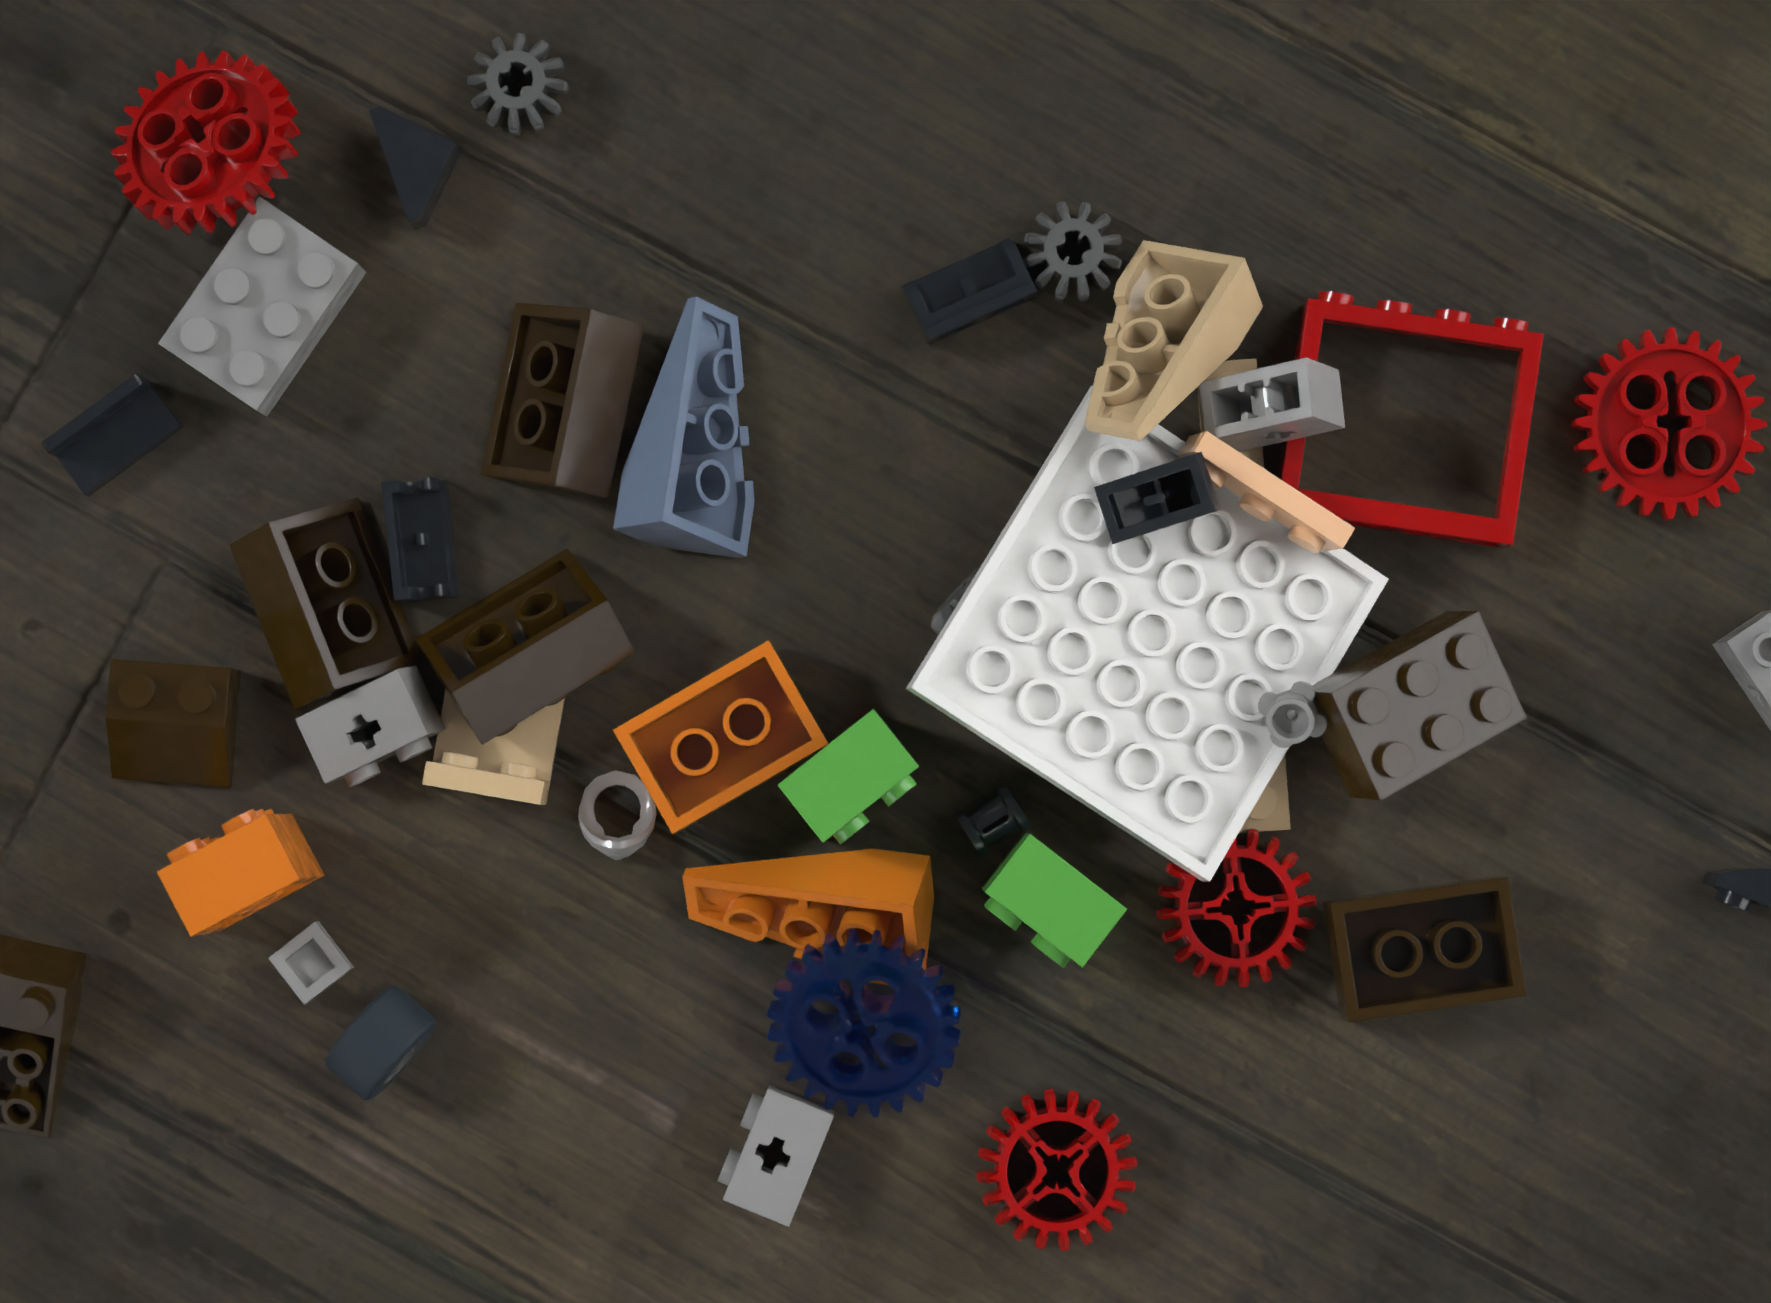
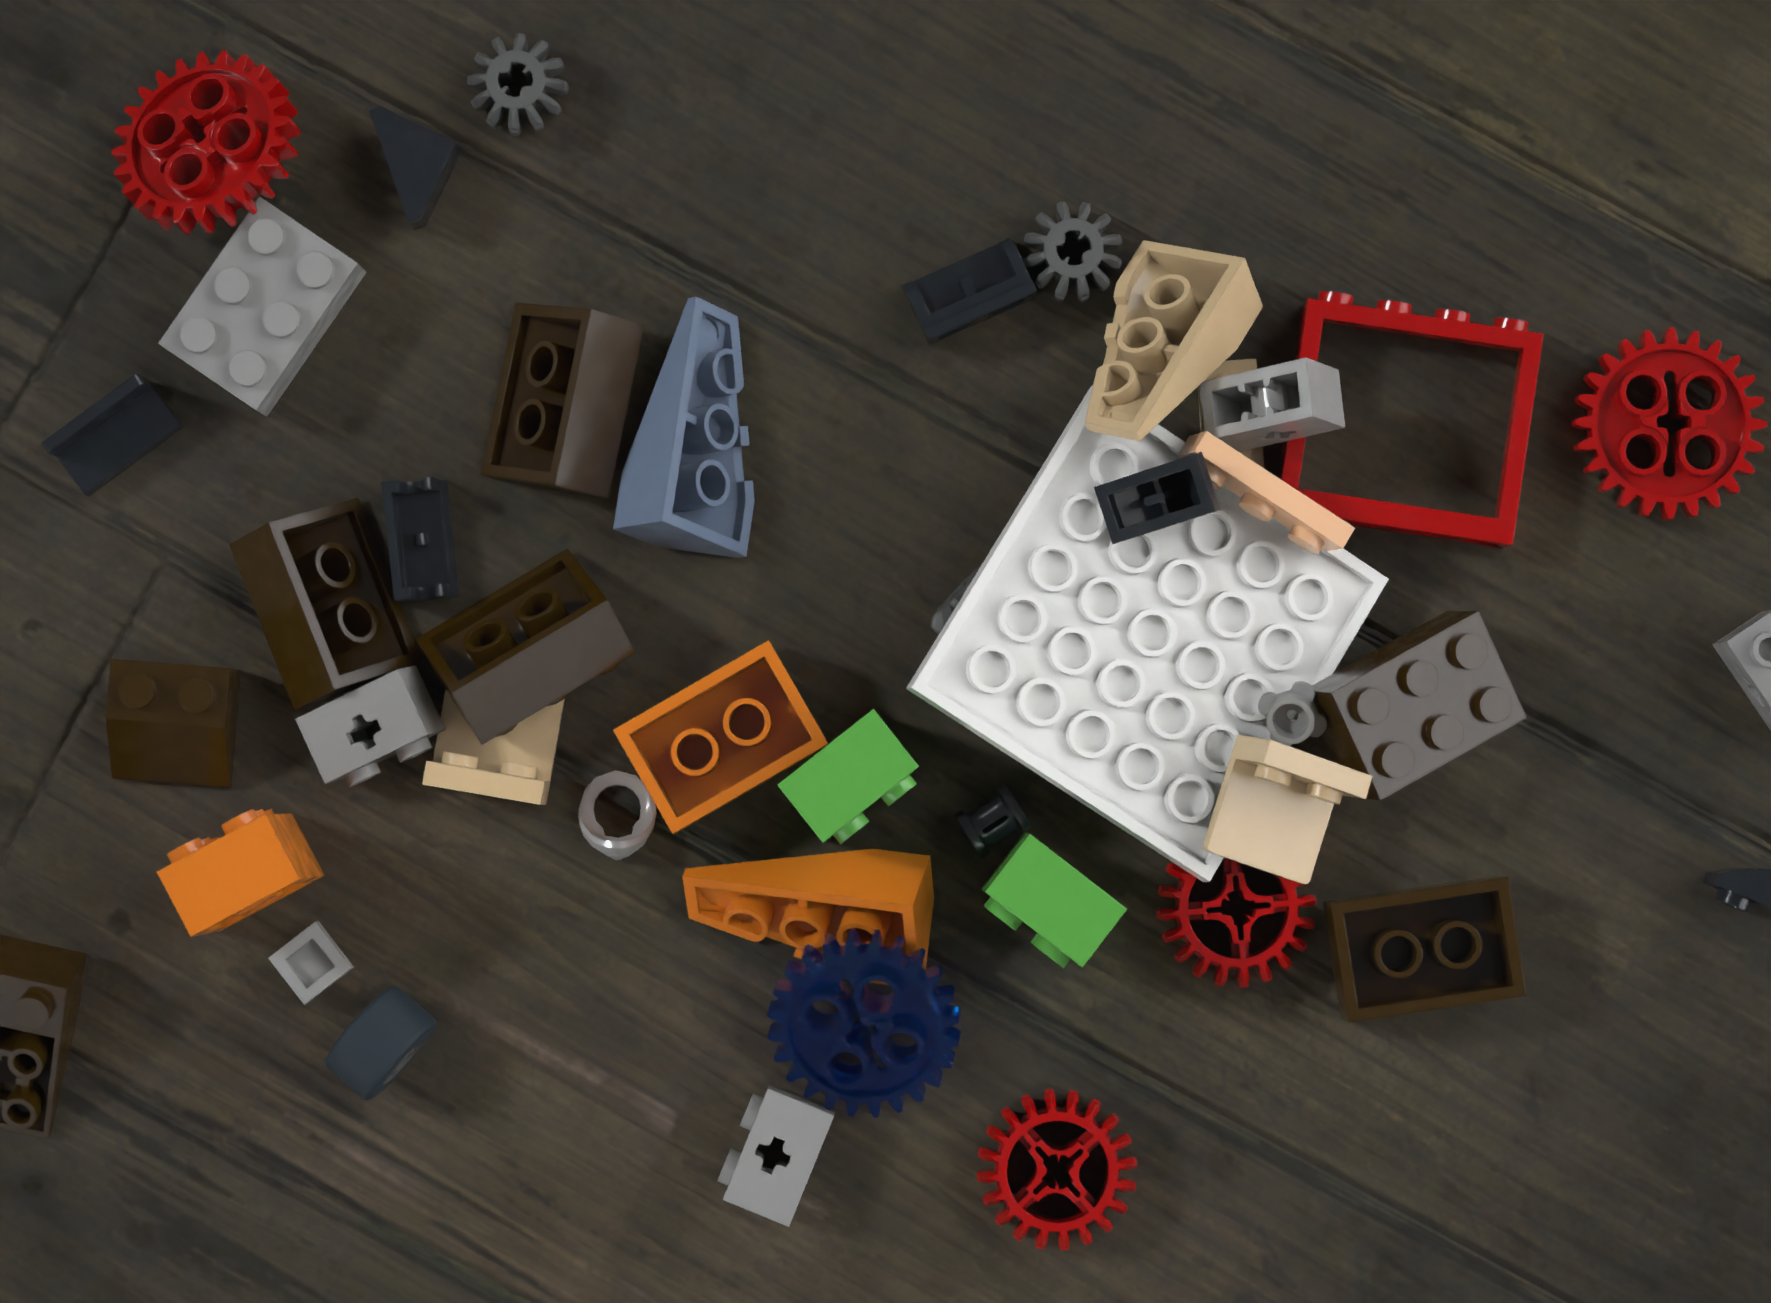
(1278, 806): none -> tan bracket

